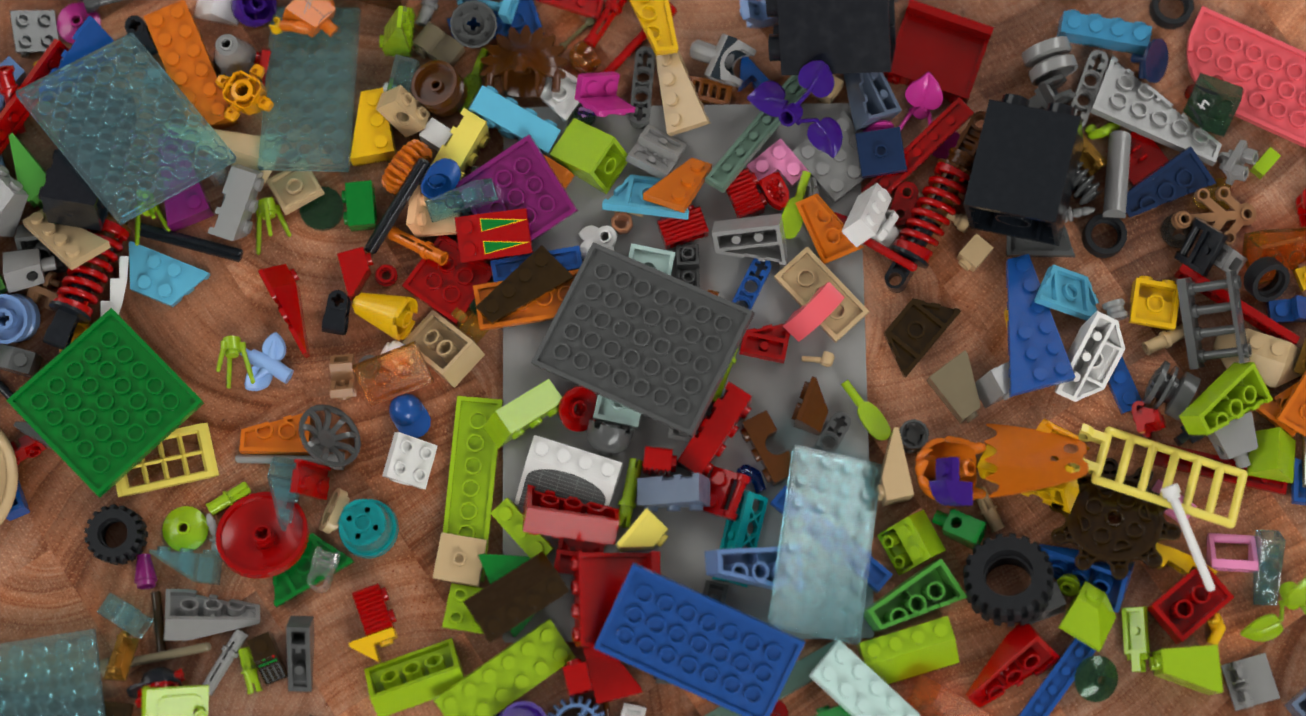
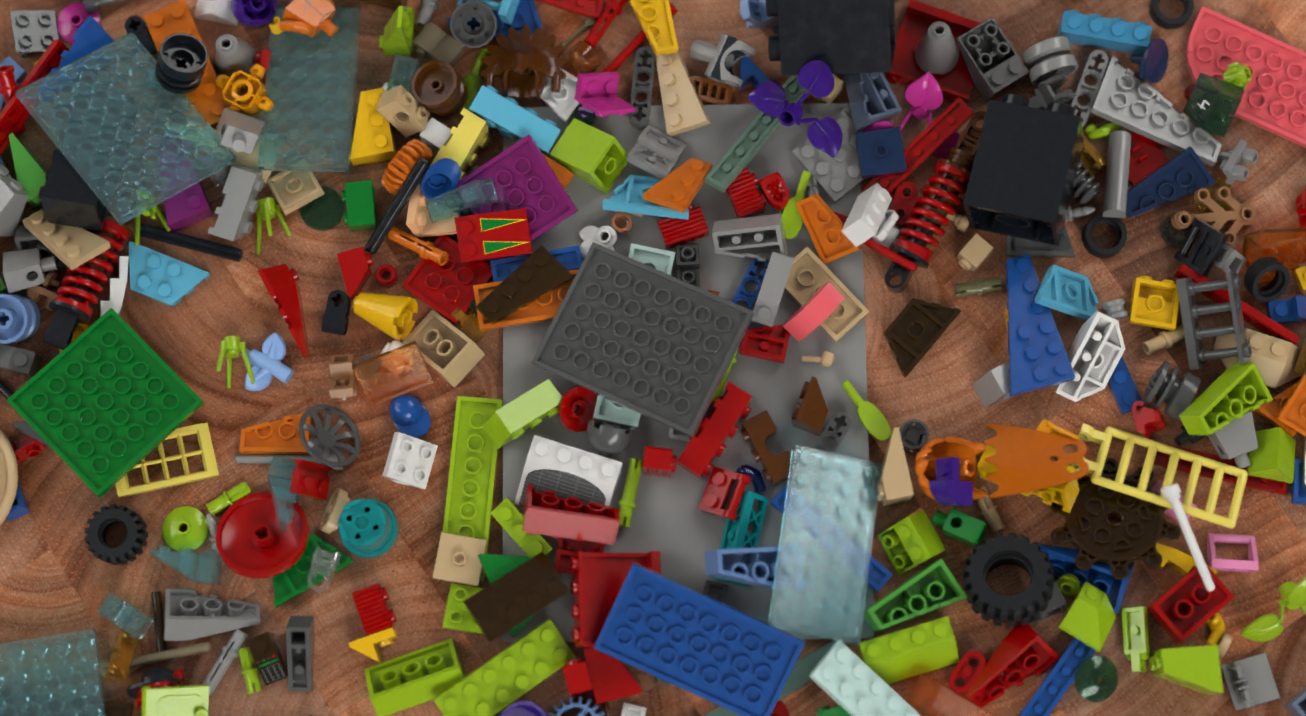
(144, 573): magenta cone -> none
(181, 63): none -> black wheel
(239, 131): none -> light grey torso
(644, 534): light yellow slope -> none
(673, 492): sand blue wedge -> none
(772, 288): none -> light grey slope
(778, 158): bright pink plate -> none
(937, 50): none -> light grey cone
(957, 388): dark tan slope -> none
(966, 672): none -> red plate
(978, 287): none -> olive pin
(990, 59): none -> dark grey slope
(1224, 644): none -> tan tile
(1238, 74): none -> lime gear
(1265, 163): lime piece -> none
(1267, 579): clear light blue slope -> none

